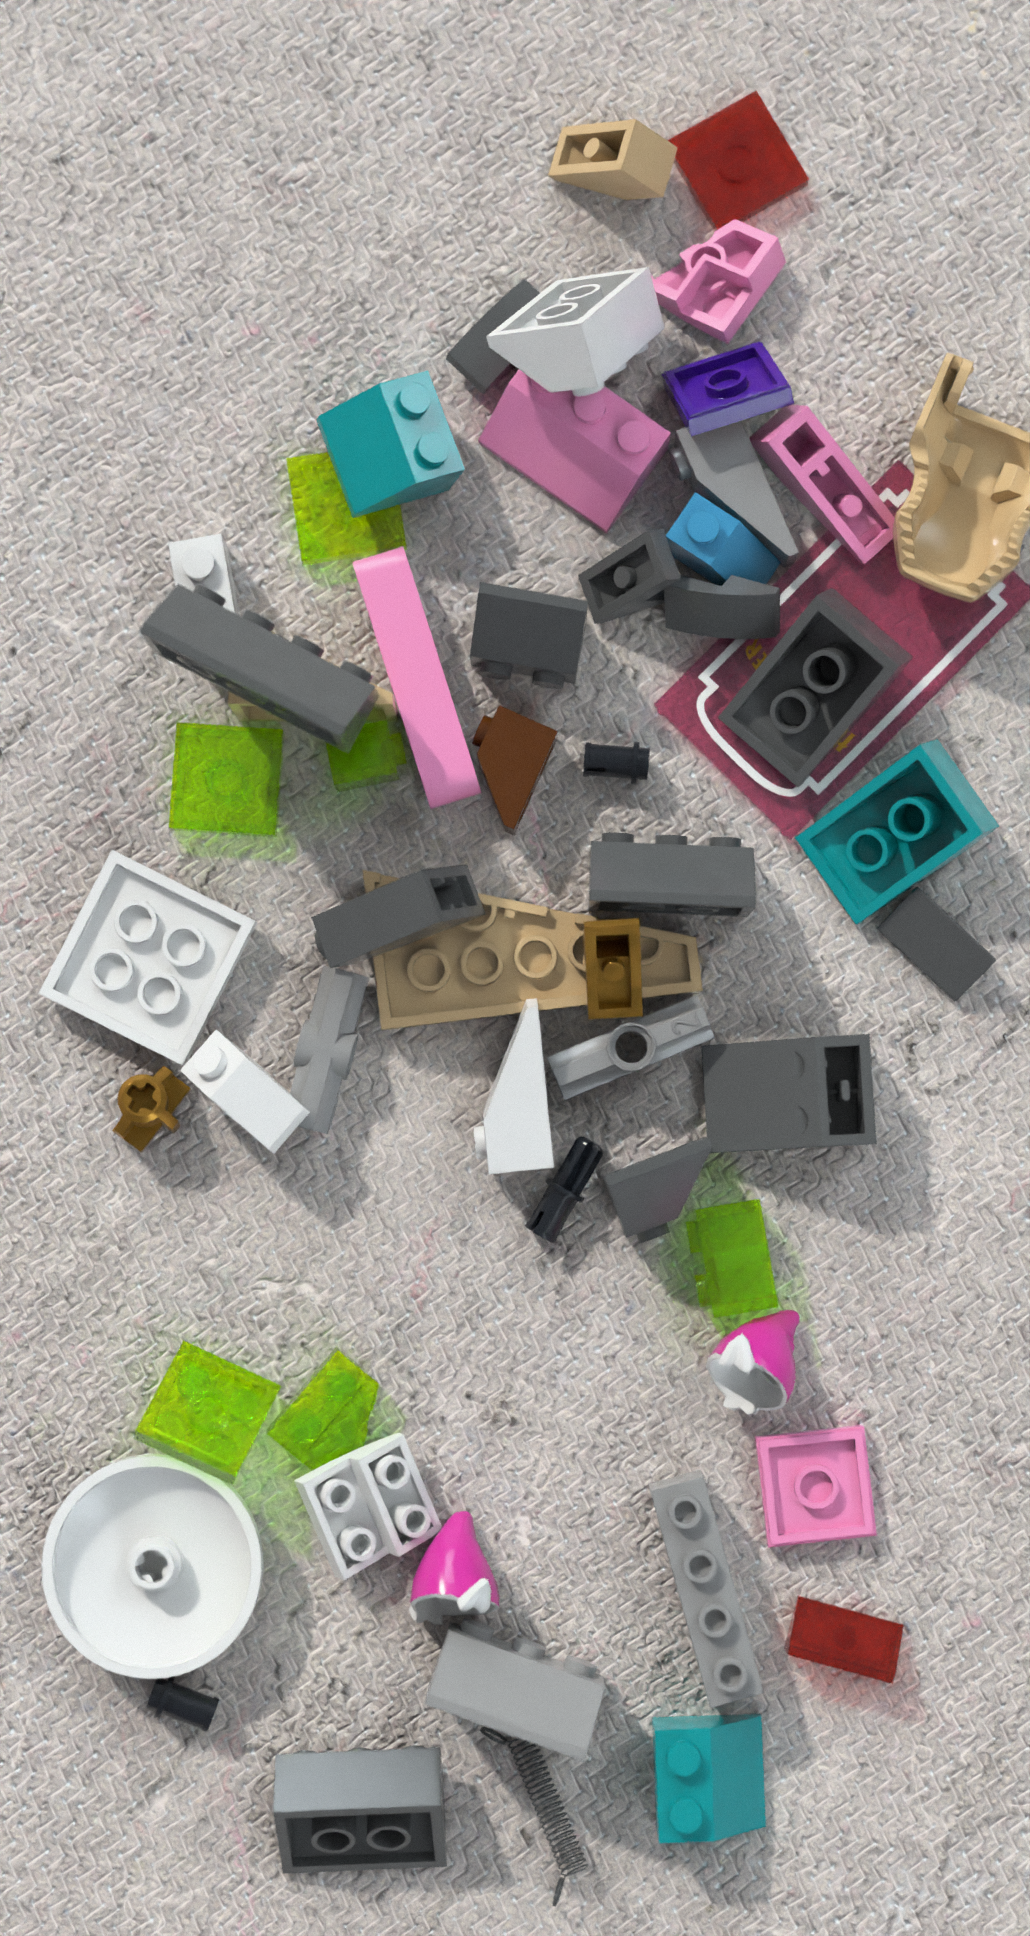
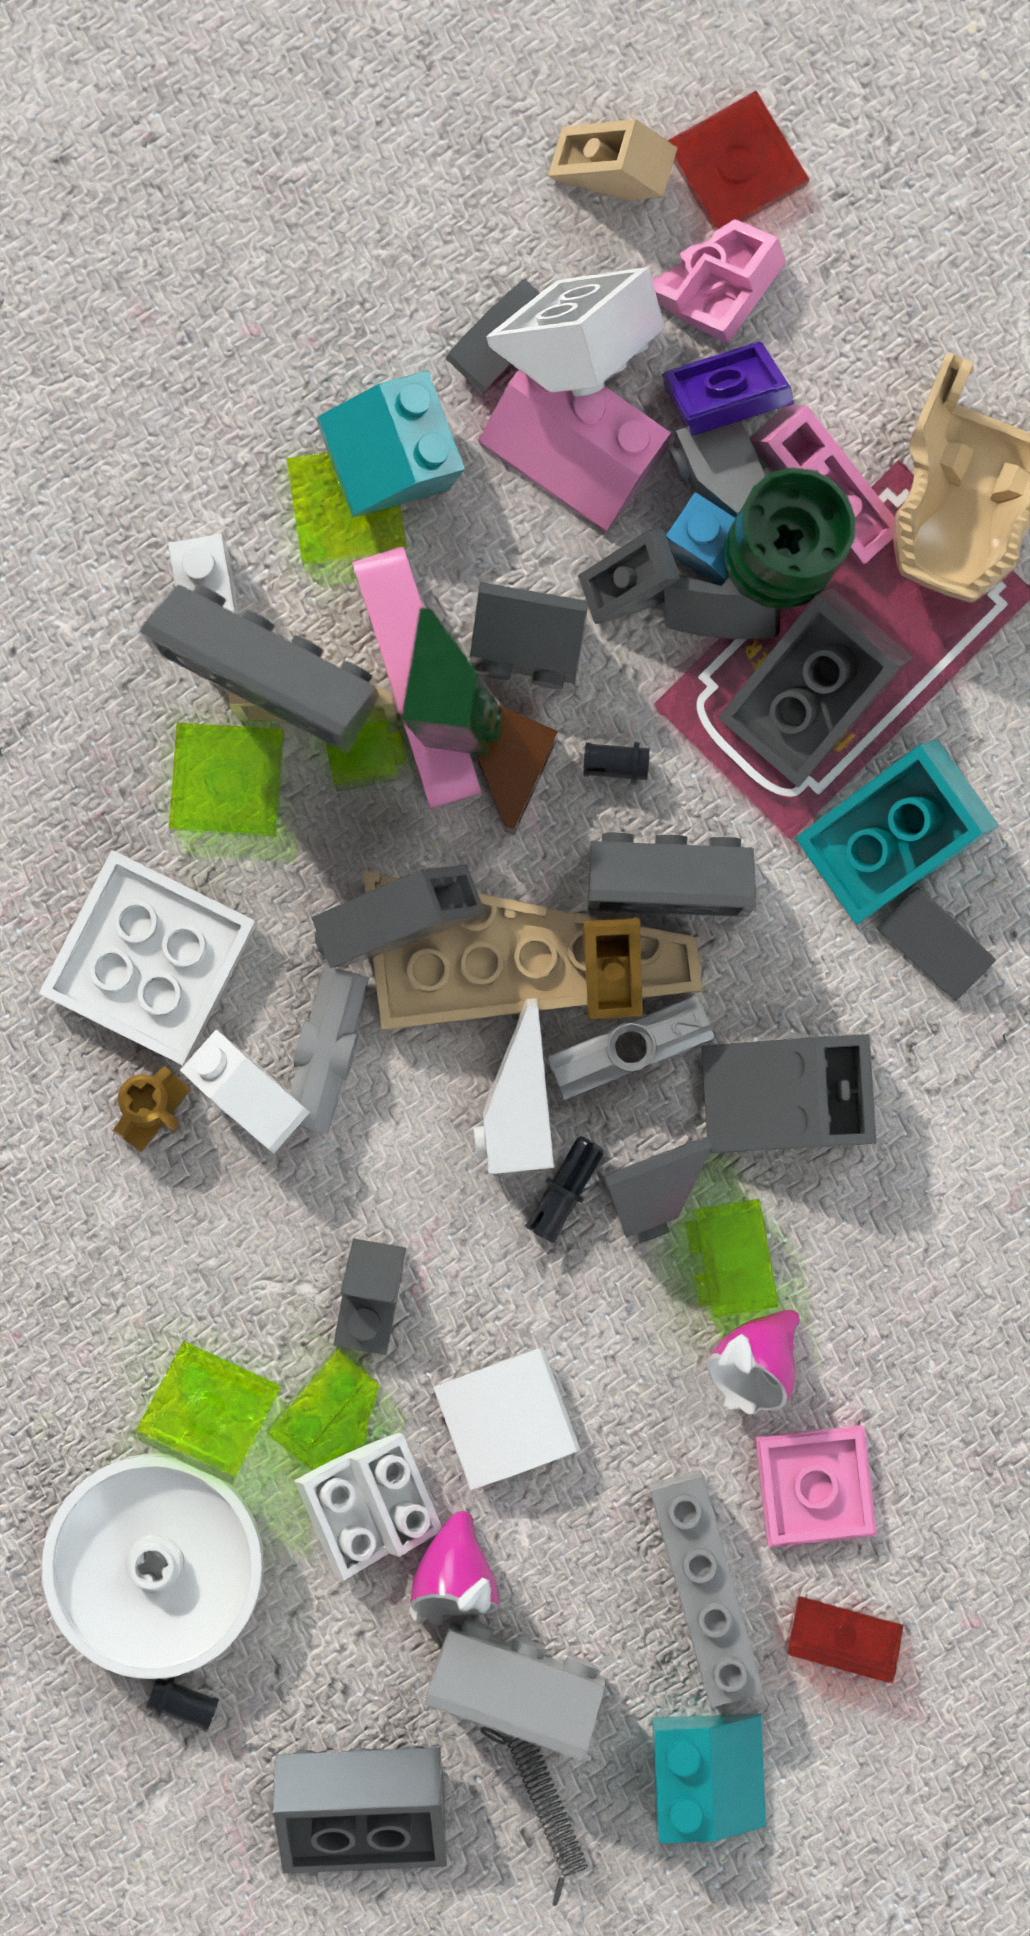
(369, 1296): none -> dark grey slope
(446, 696): none -> dark green slope
(506, 1418): none -> white slope
(793, 512): none -> dark green wheel

